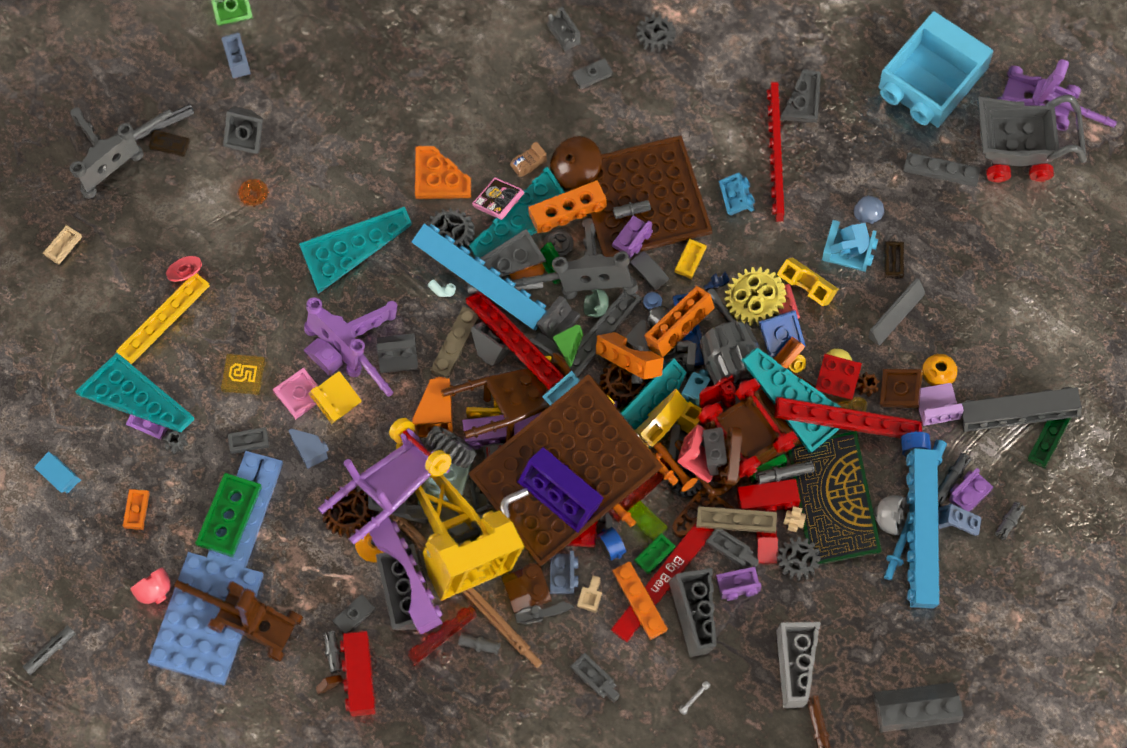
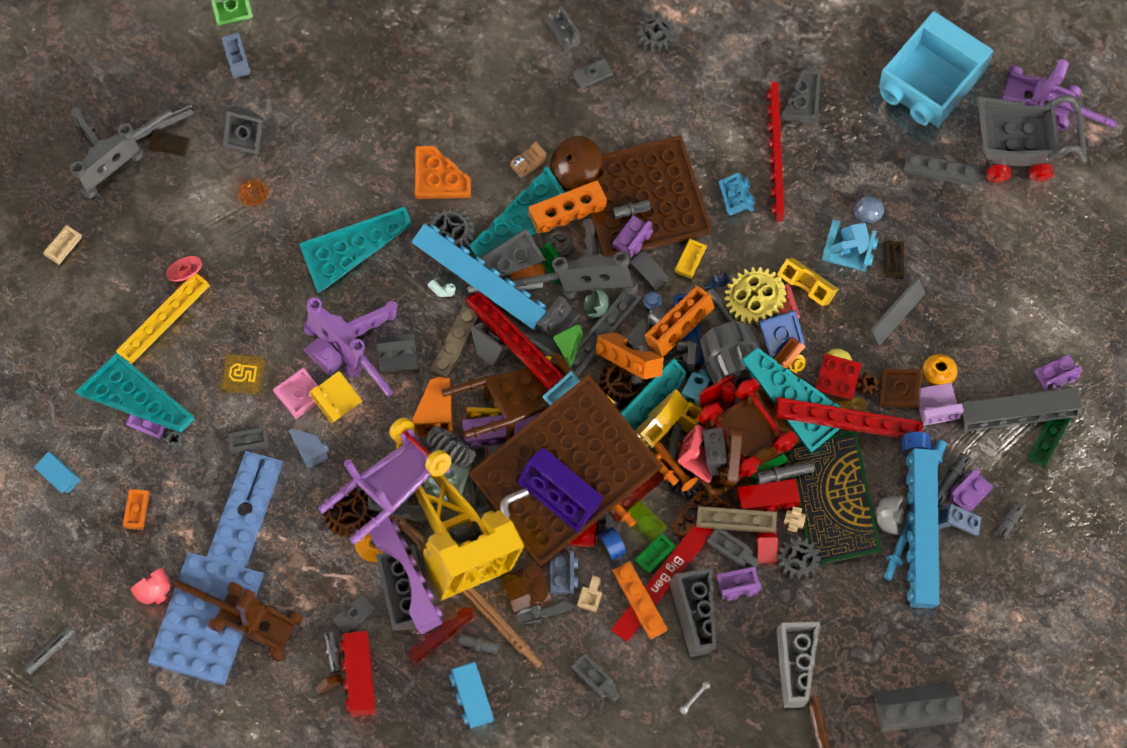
(236, 525): green plate -> none
(471, 694): none -> dark azure wedge
(498, 198): tile -> none
(1058, 372): none -> medium lavender bracket

